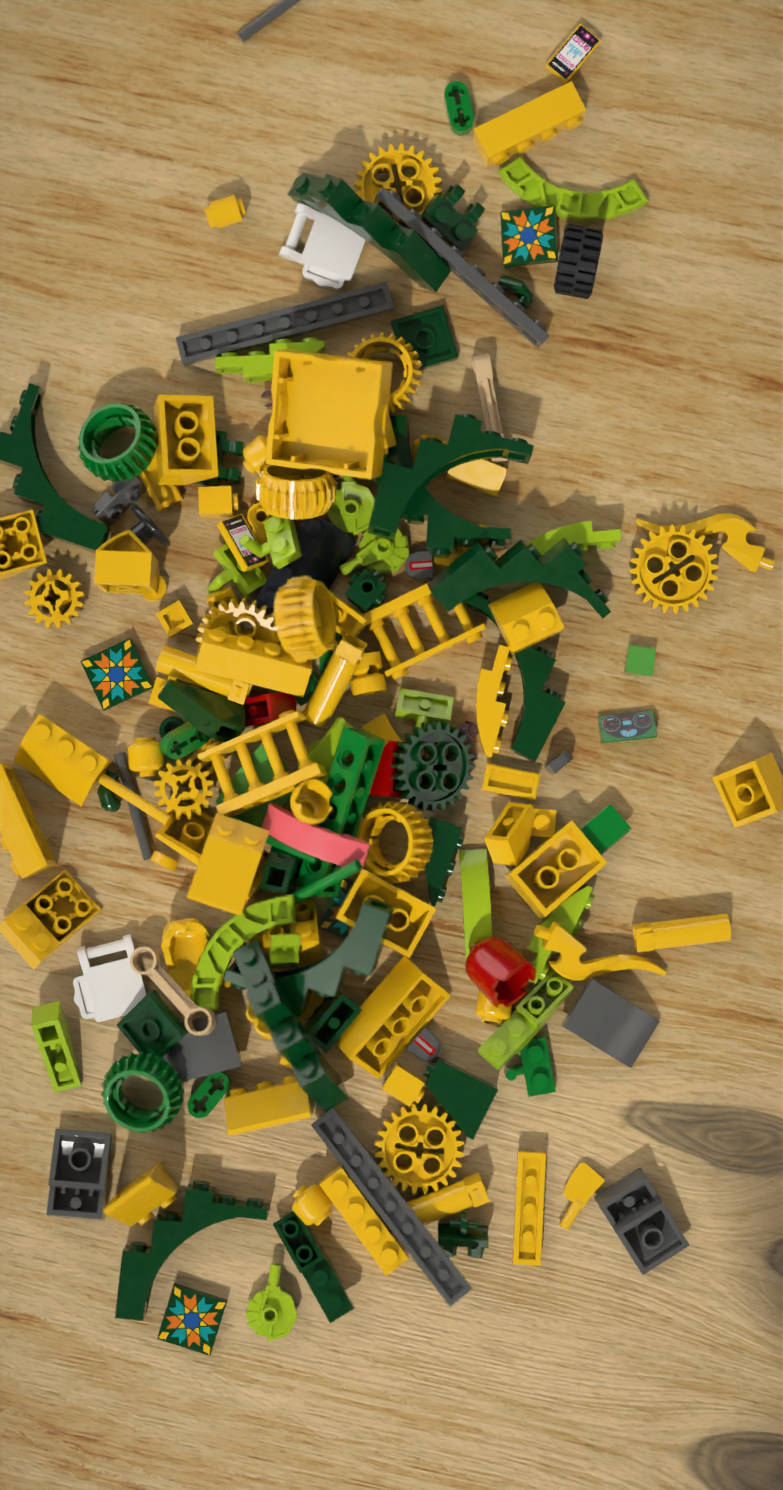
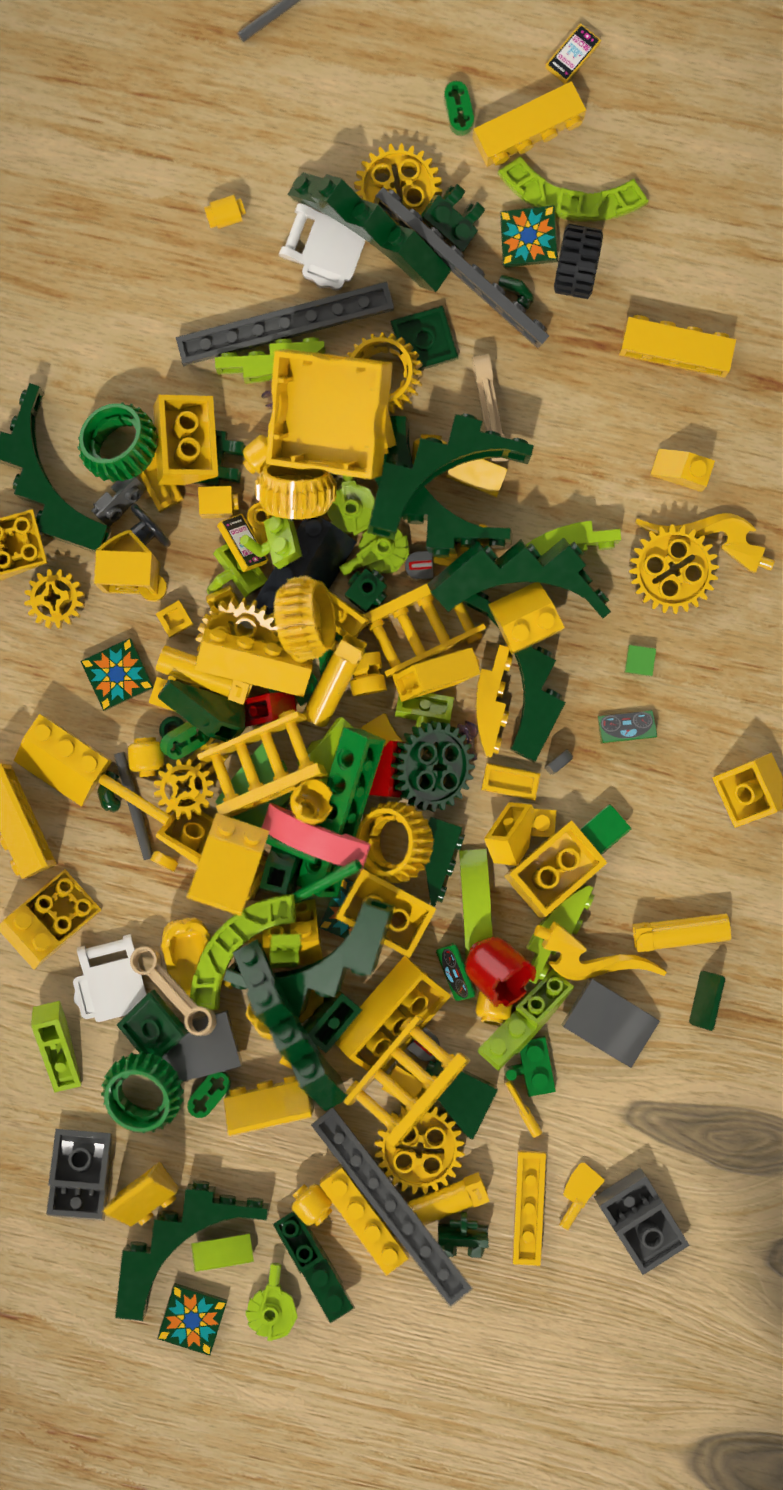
(222, 1252): none -> lime slope
(433, 1085): none -> yellow fence
(437, 674): none -> yellow window
(455, 972): none -> slope
(524, 1111): none -> yellow piece
(677, 346): none -> yellow brick
(683, 468): none -> yellow slope
(707, 1000): none -> dark green slope

